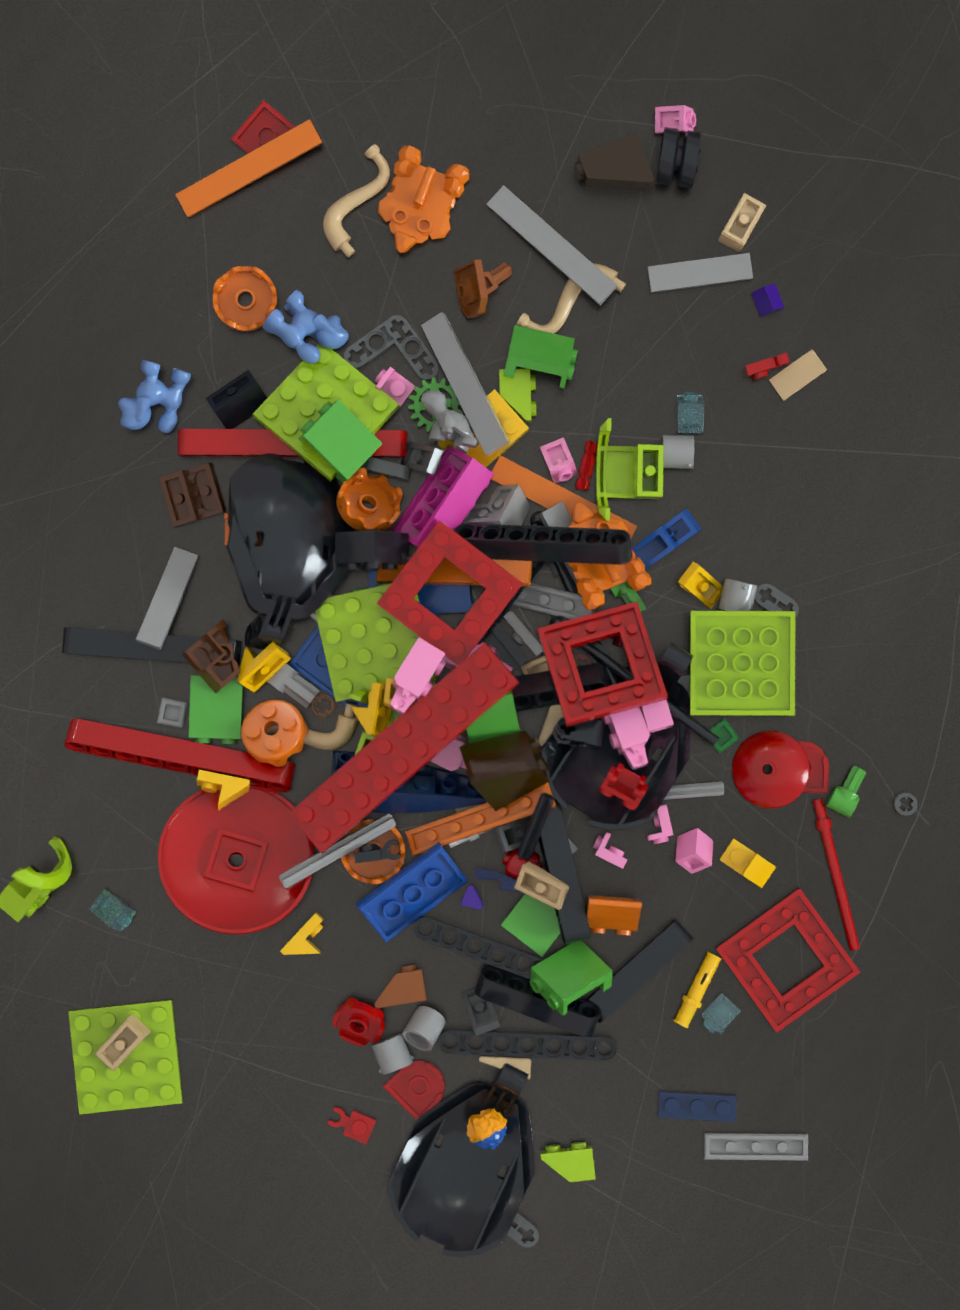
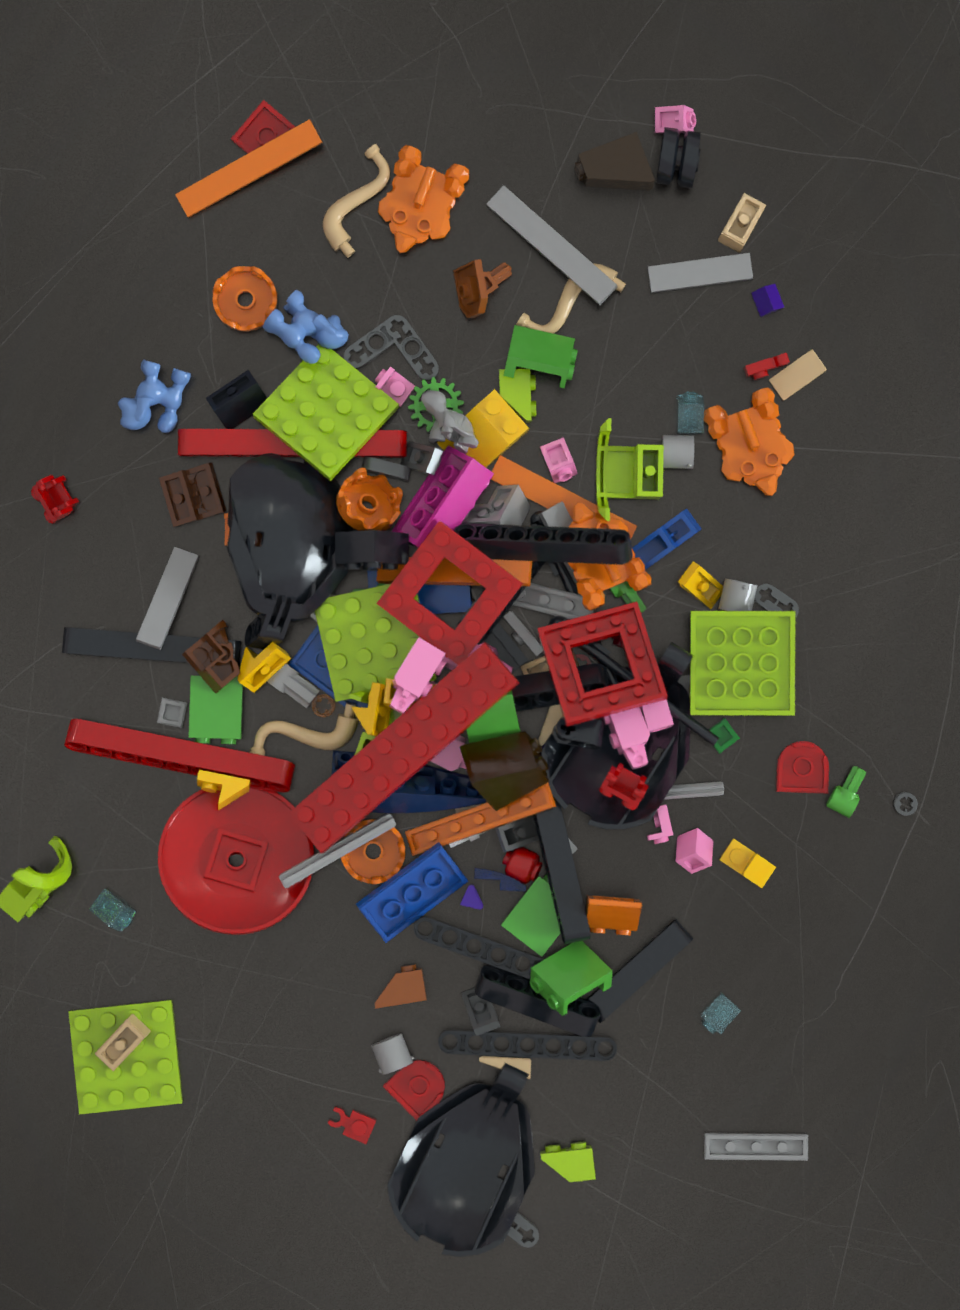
(53, 498): none -> red piece
(277, 747): orange plate -> none
(299, 943): yellow slope -> none
(340, 439): bright green panel -> none
(369, 853): black plate -> none
(370, 1018): red plate -> none
(424, 1028): light grey piece -> none
(465, 384): light grey tile -> none
(487, 1128): light orange piece -> none
(535, 826): black axle -> none
(541, 885): tan slope -> none
(587, 466): red axle -> none
(612, 855): bright pink bracket -> none
(697, 990): yellow pin -> none
(697, 1106): dark blue plate -> none
(751, 442): none -> orange shield
(785, 1008): red plate -> none
(789, 771): red dish -> none
(823, 825): red bar -> none

